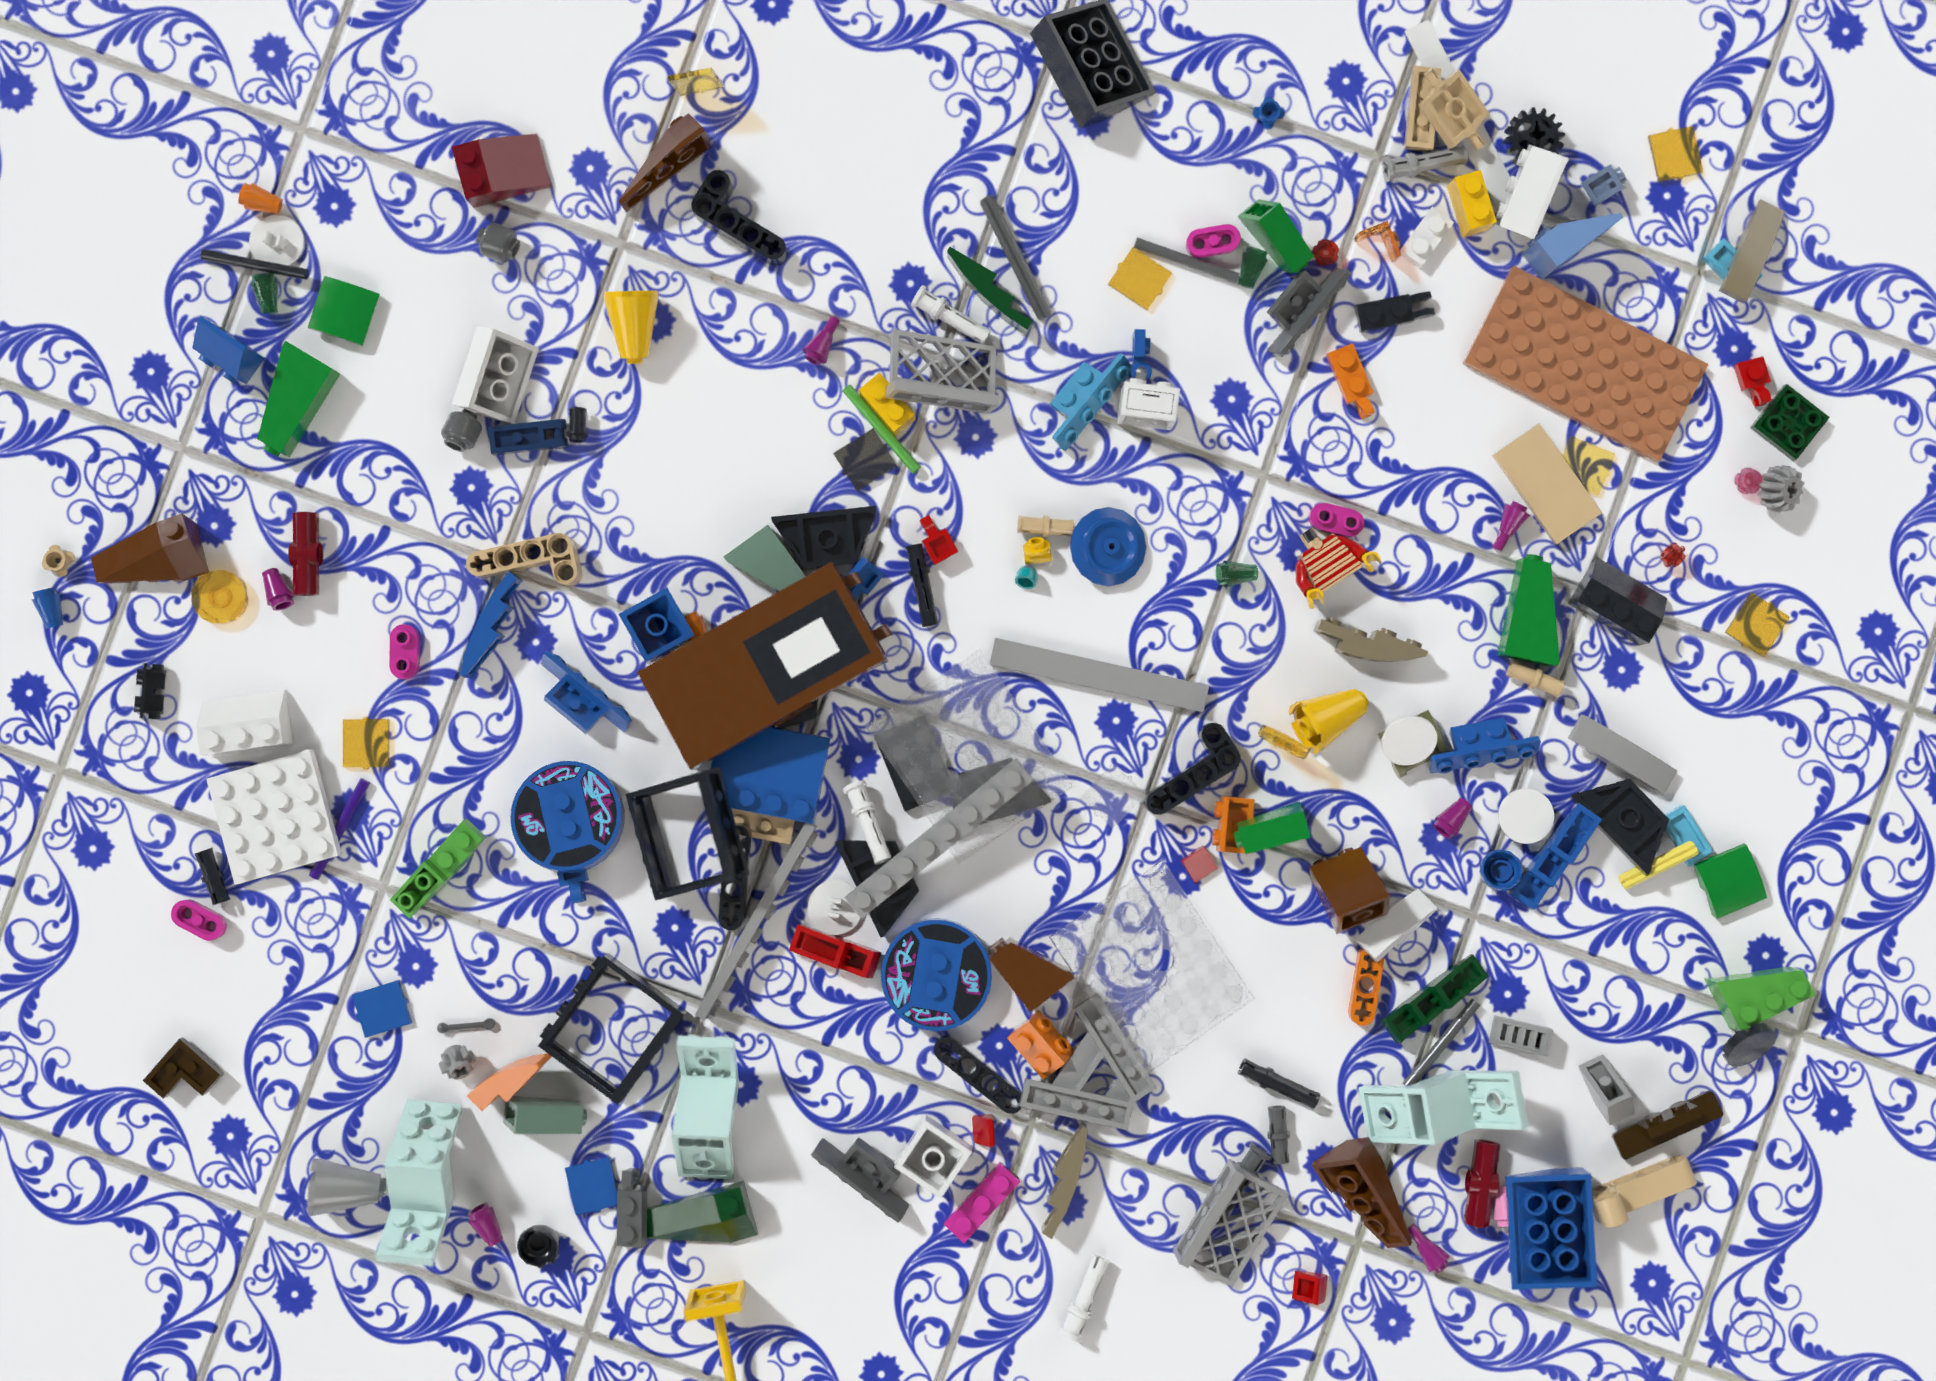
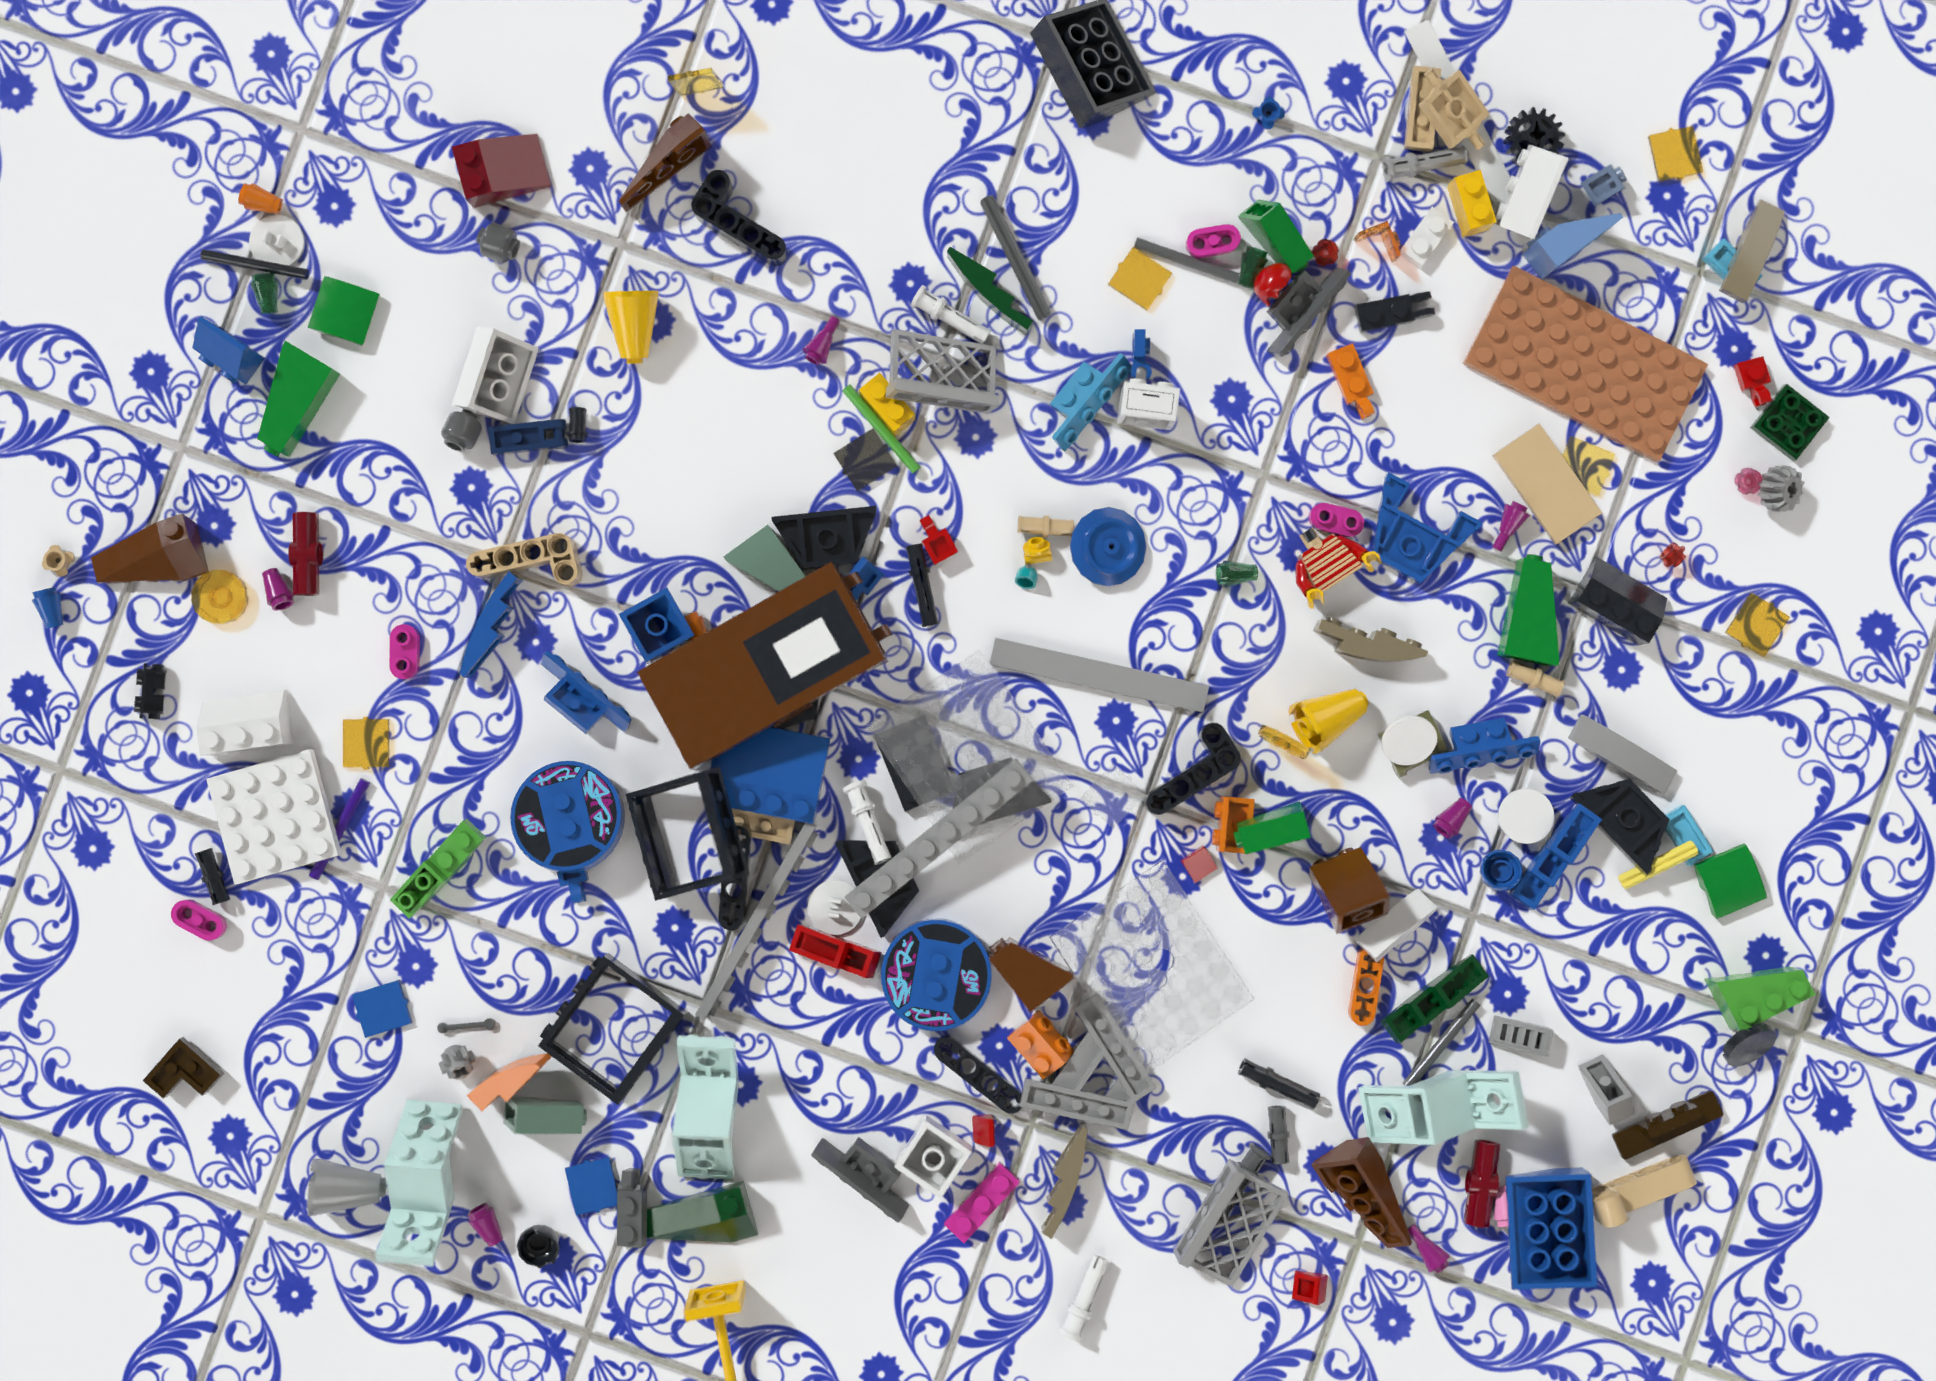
(1271, 281): none -> red hair
(1410, 544): none -> blue wing

